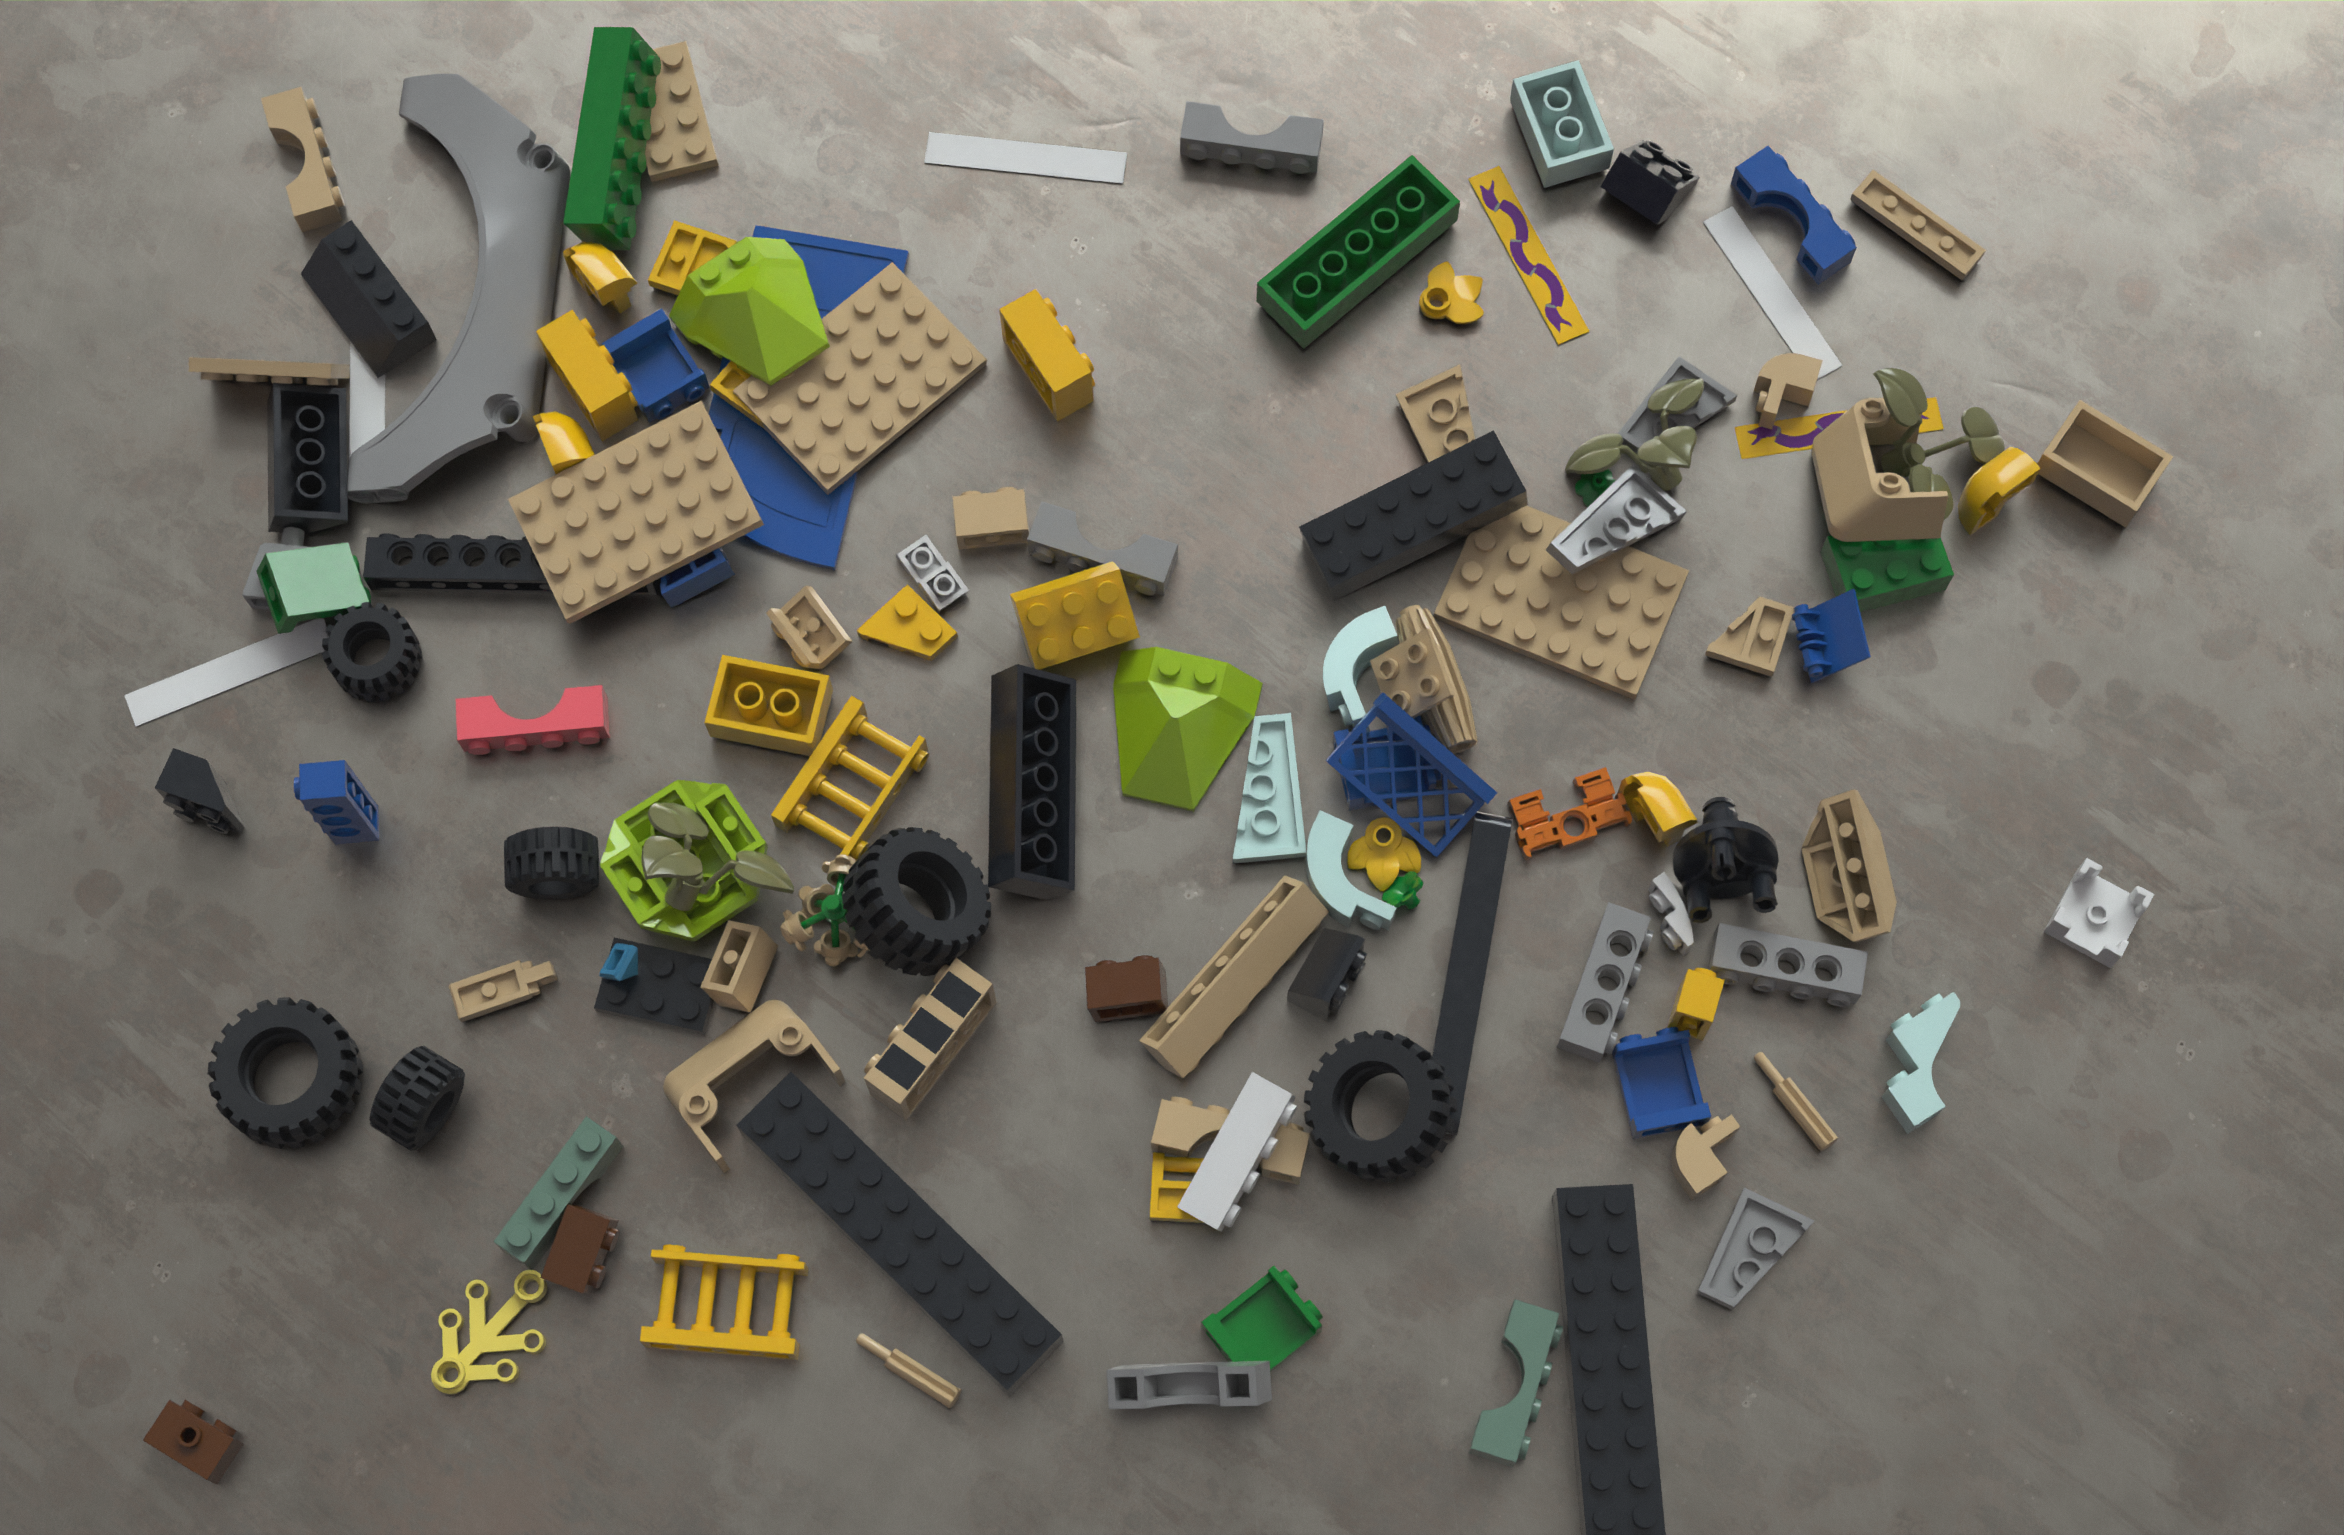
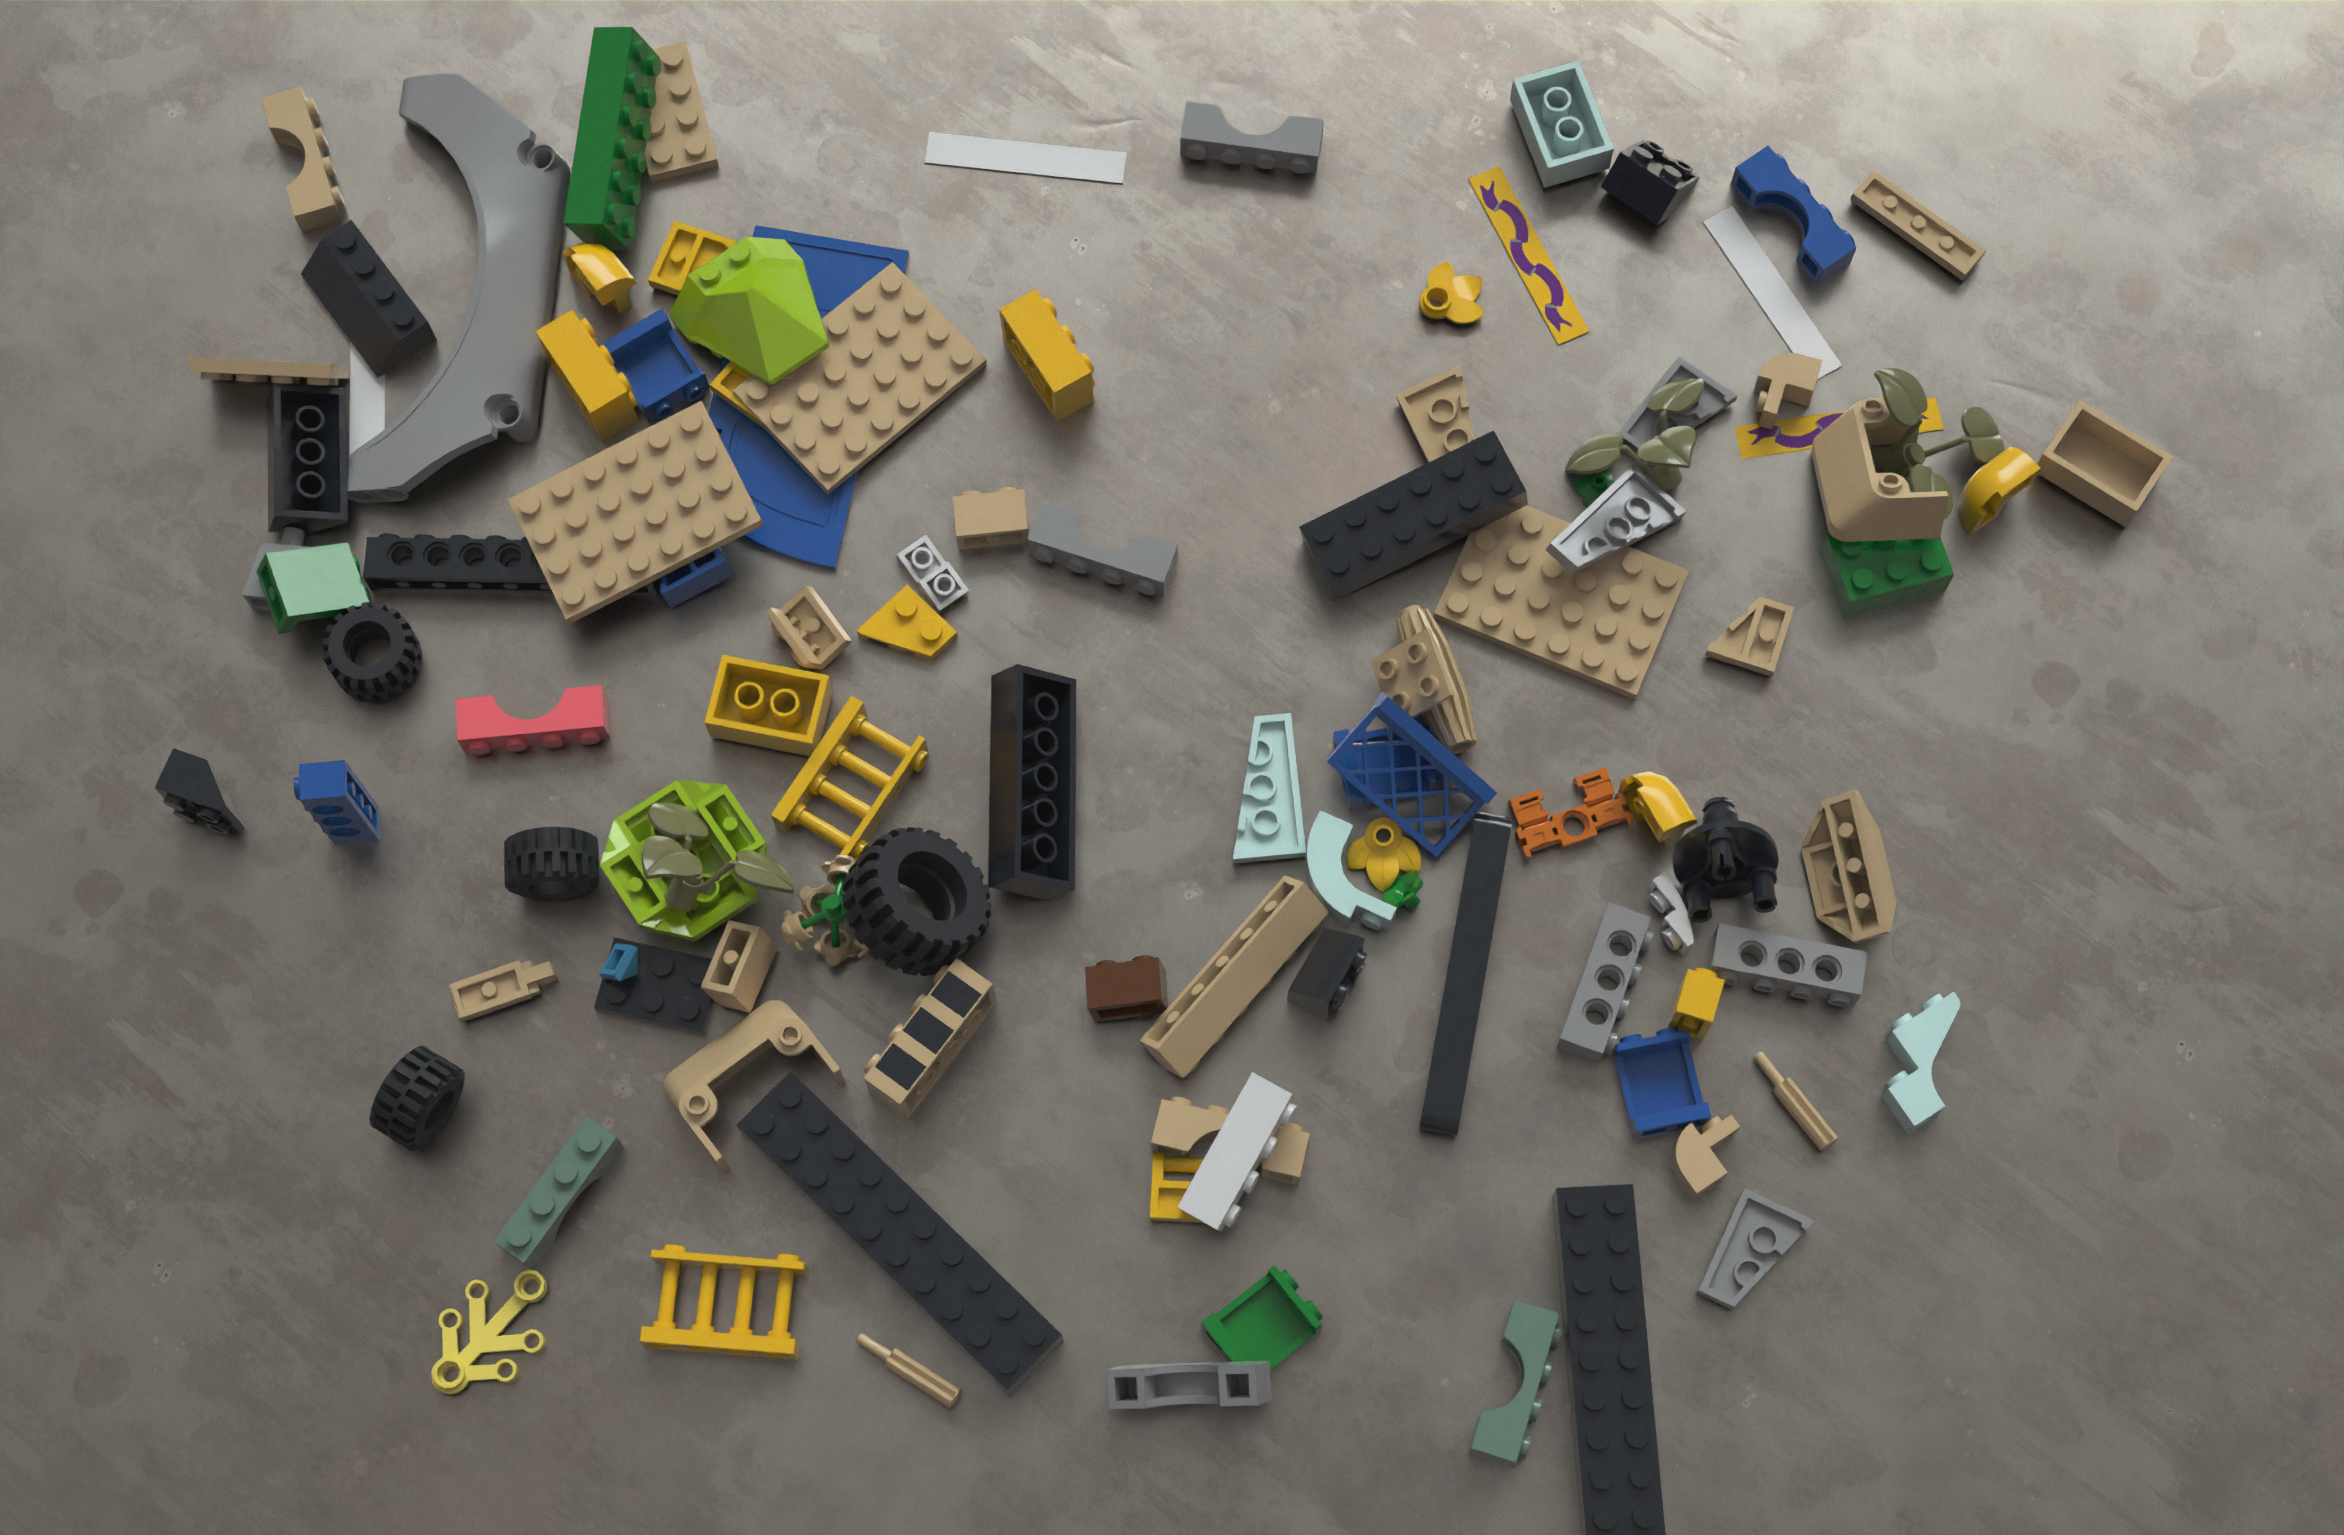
(193, 1441): reddish brown brick -> none
(226, 672): white sticker -> none
(252, 1040): black tyre -> none
(563, 440): yellow brick -> none
(581, 1249): reddish brown brick -> none
(1074, 615): yellow brick -> none
(1178, 722): lime wedge -> none
(1338, 1085): black tyre -> none
(1348, 658): light aqua arch -> none
(1357, 251): green brick -> none
(1831, 635): blue hinge -> none
(2097, 915): white panel -> none

